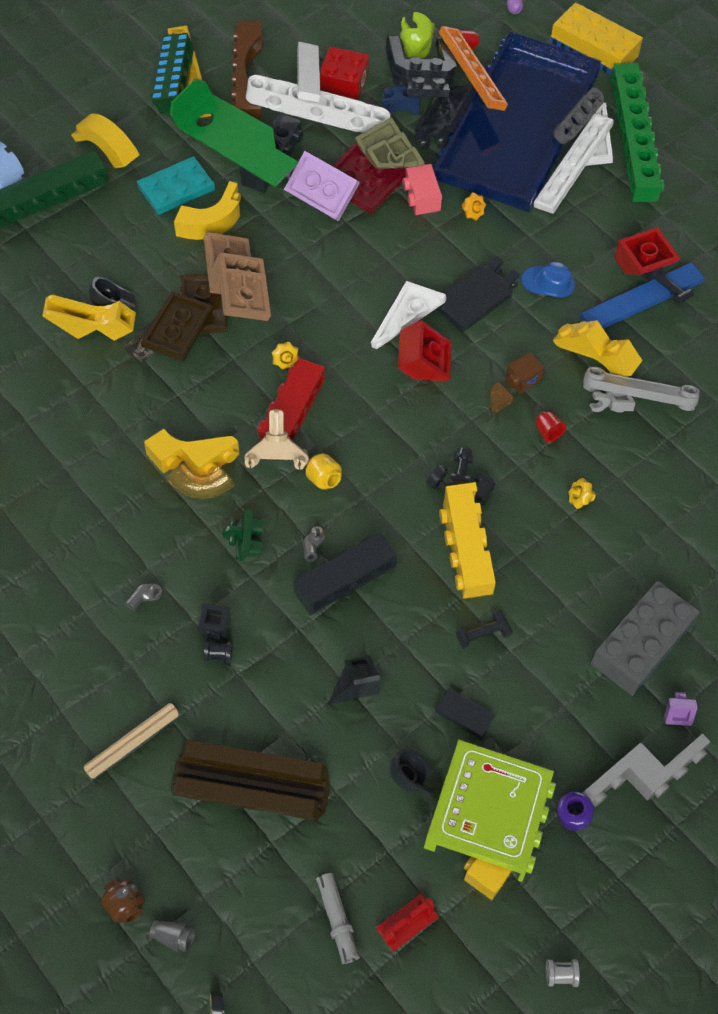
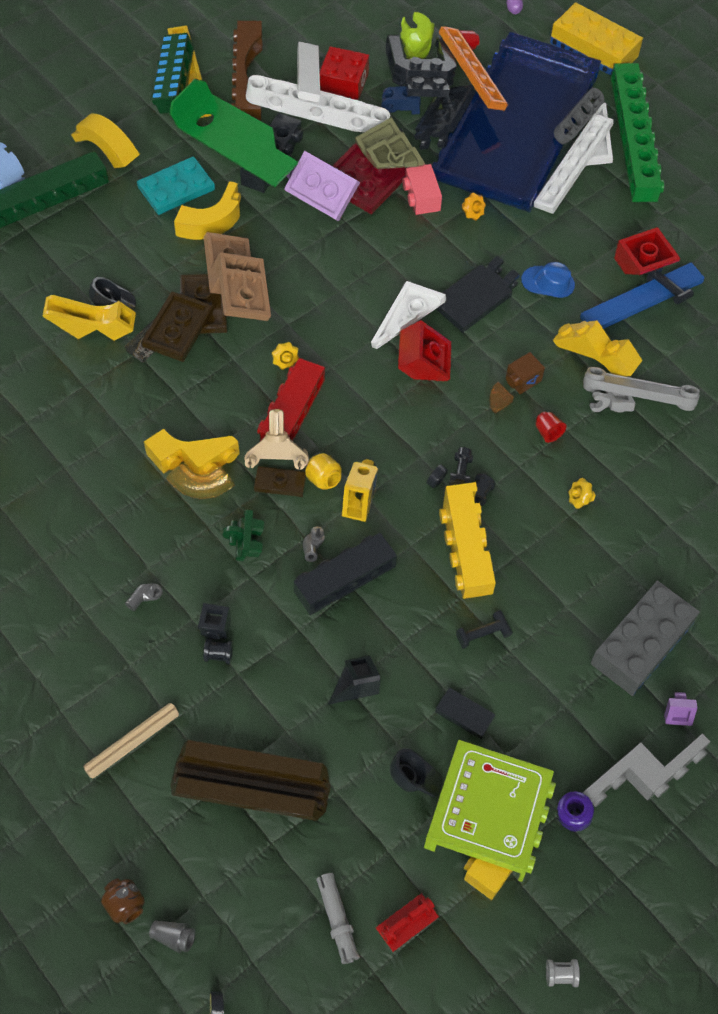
(280, 481): none -> dark brown plate
(362, 480): none -> yellow torso

